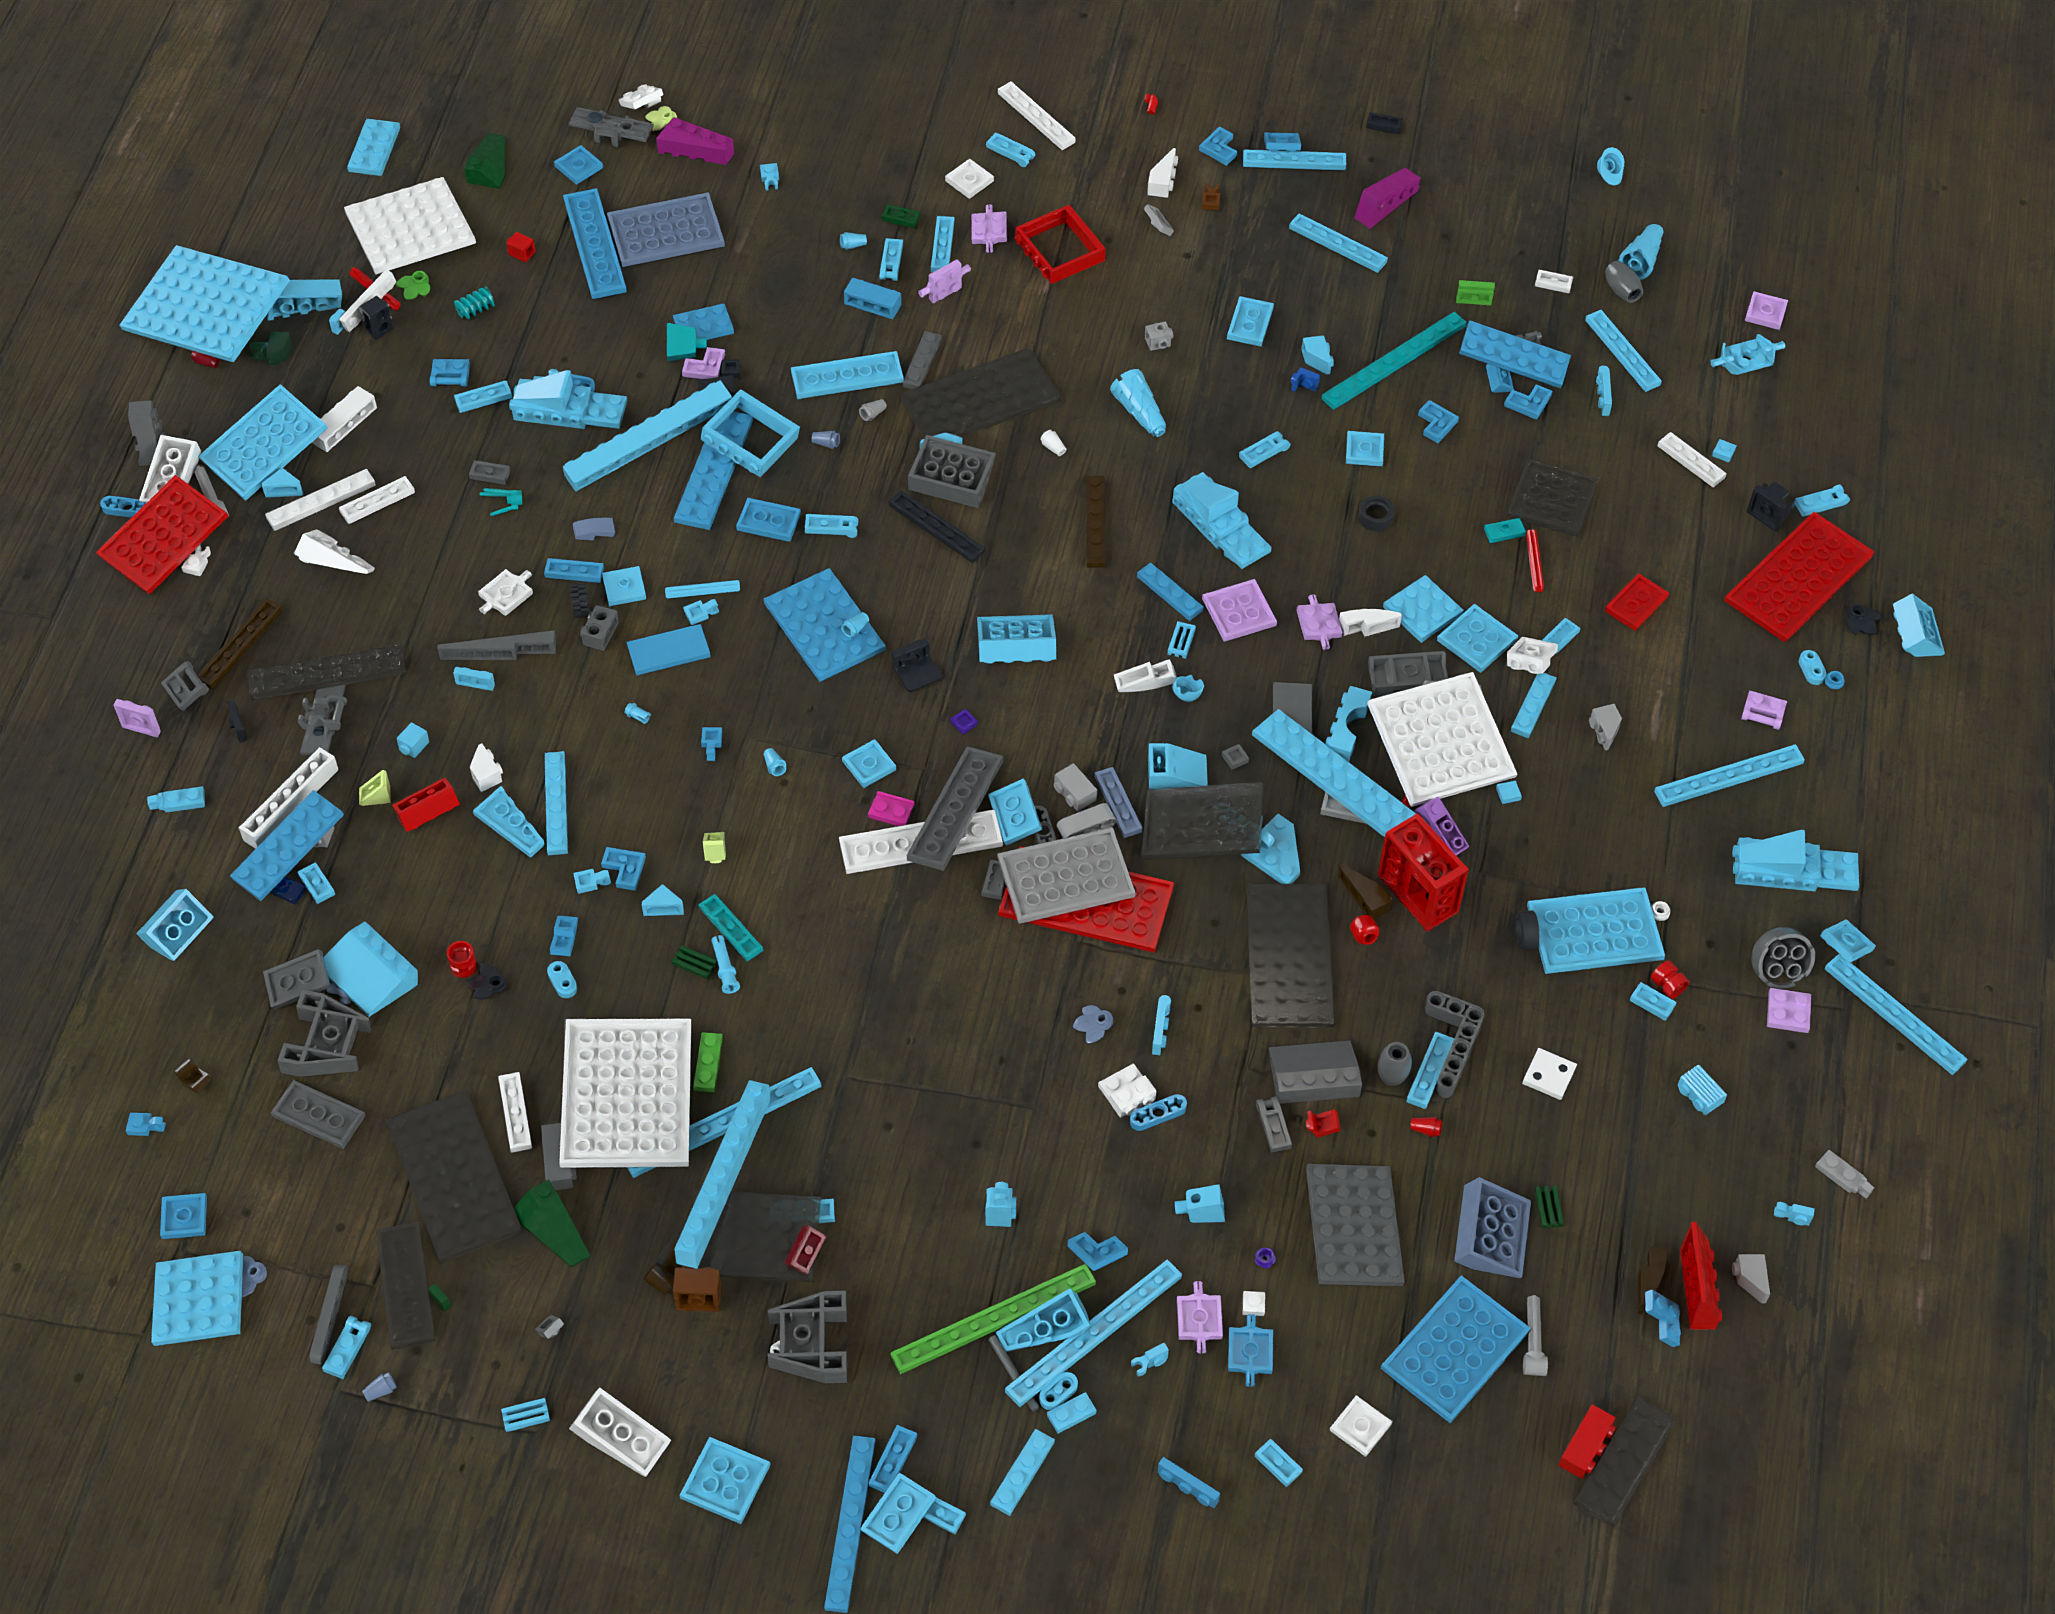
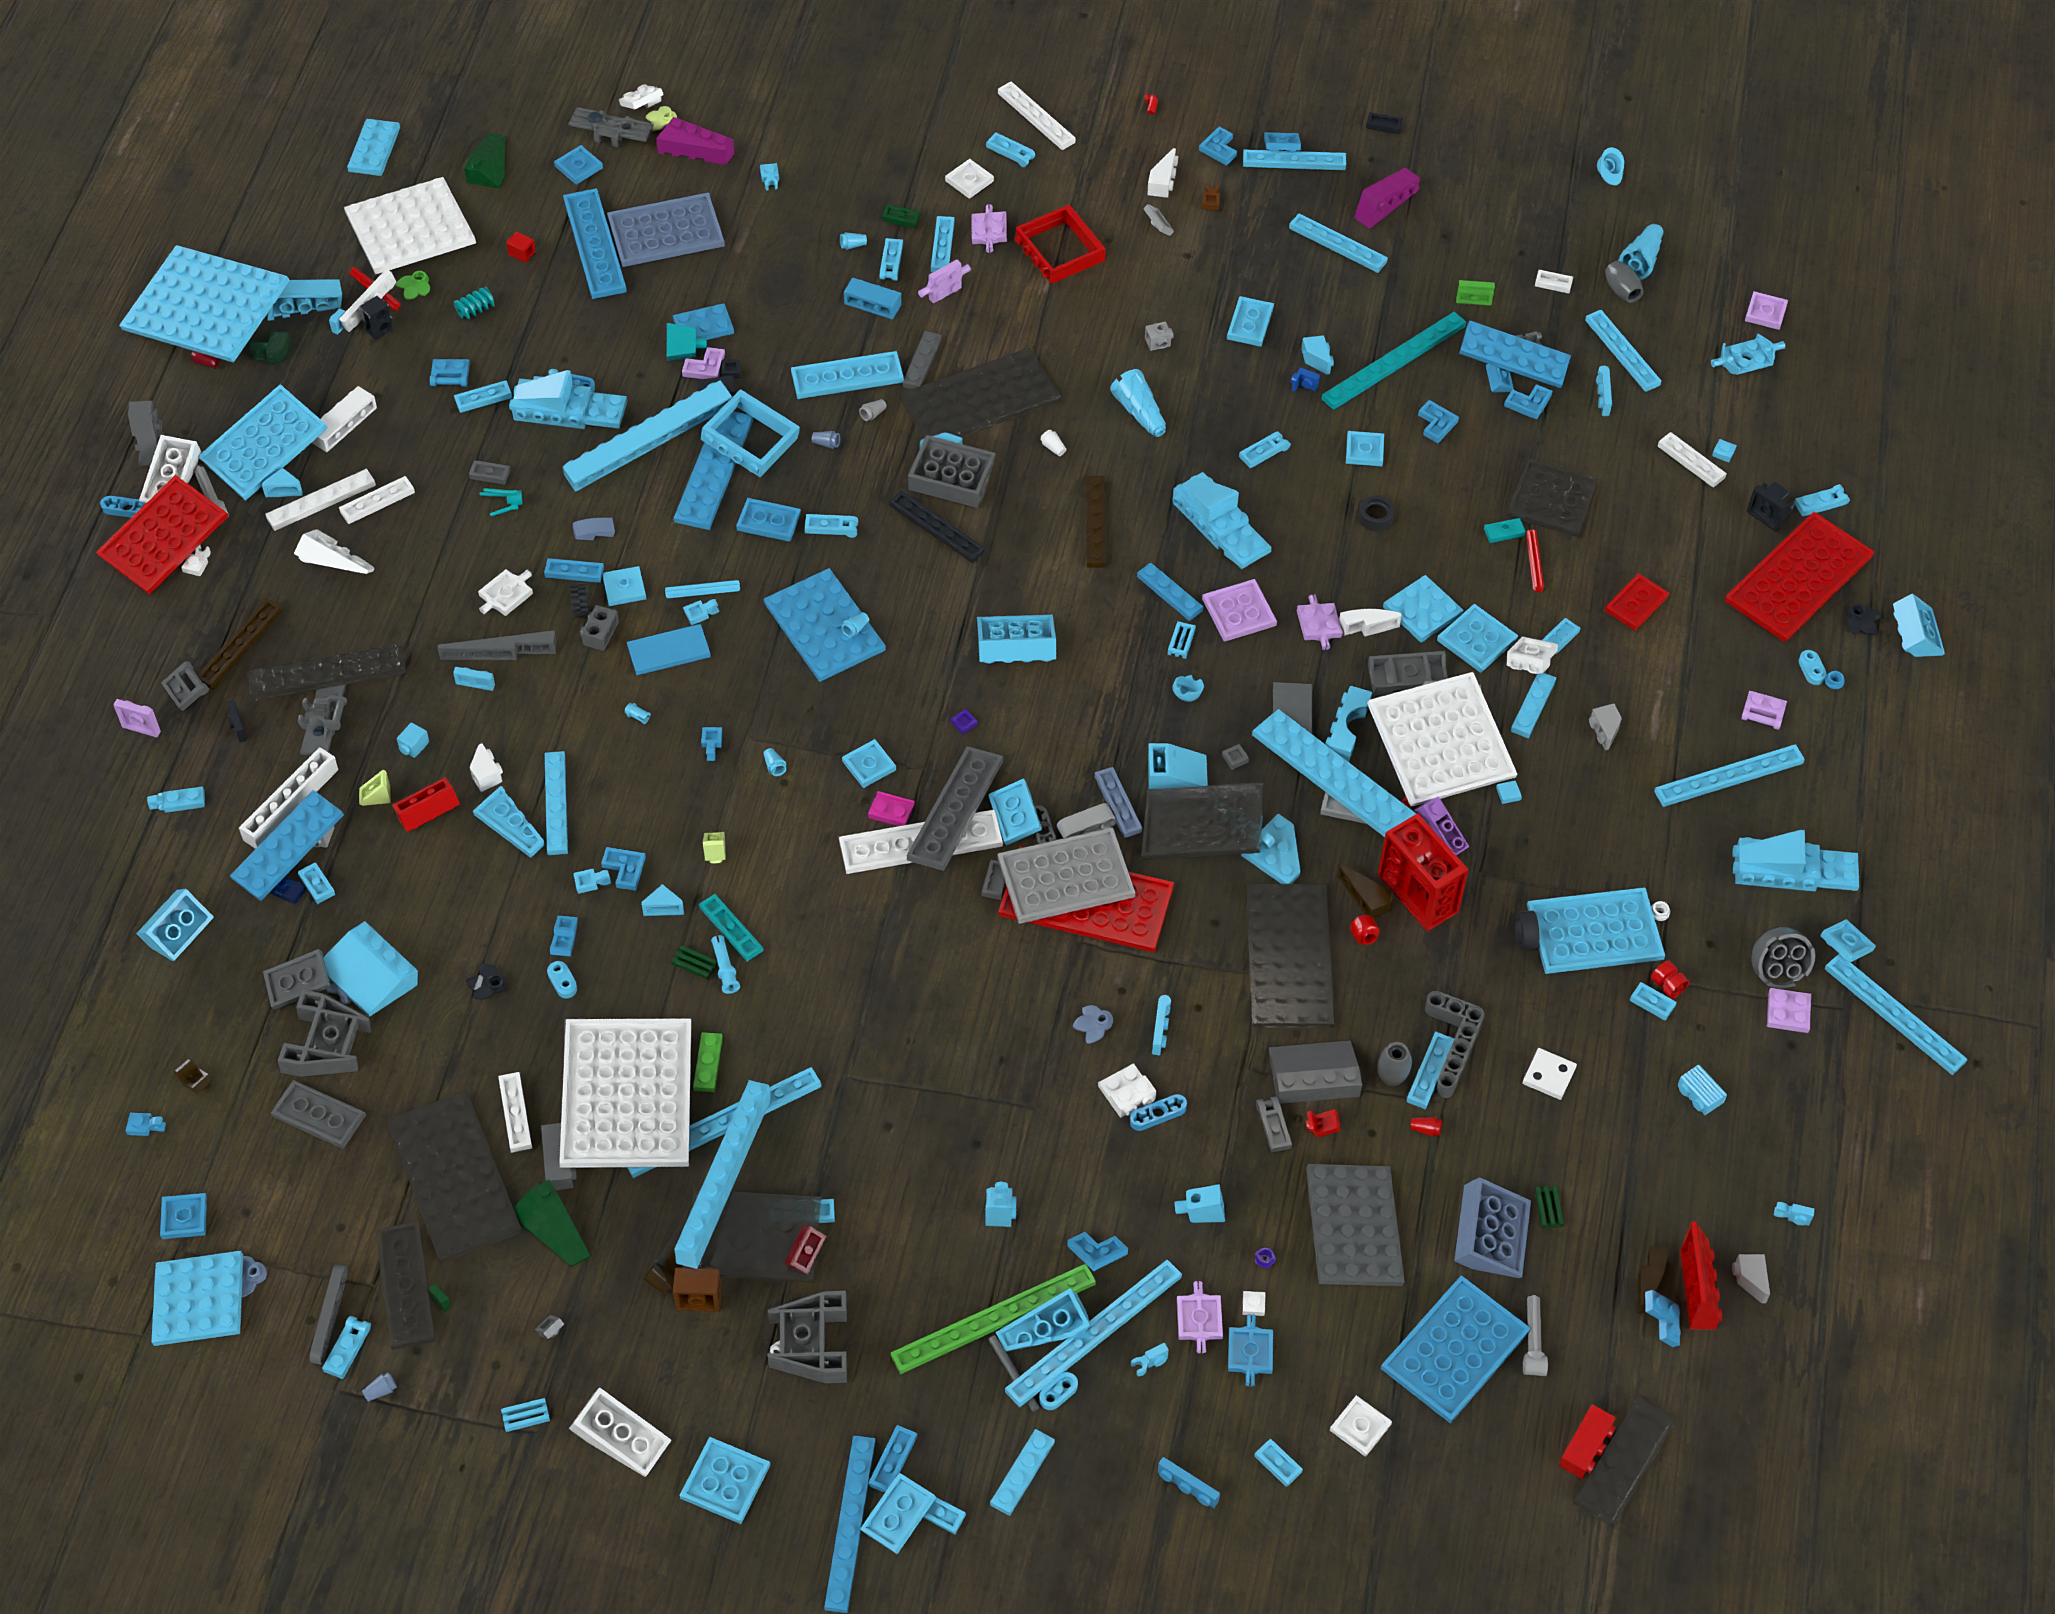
(461, 959): red wheel -> none
(915, 665): black bracket -> none
(1071, 1412): medium azure plate -> none
(1075, 787): light grey brick -> none
(1146, 677): white slope -> none
(1844, 1174): light grey hinge -> none

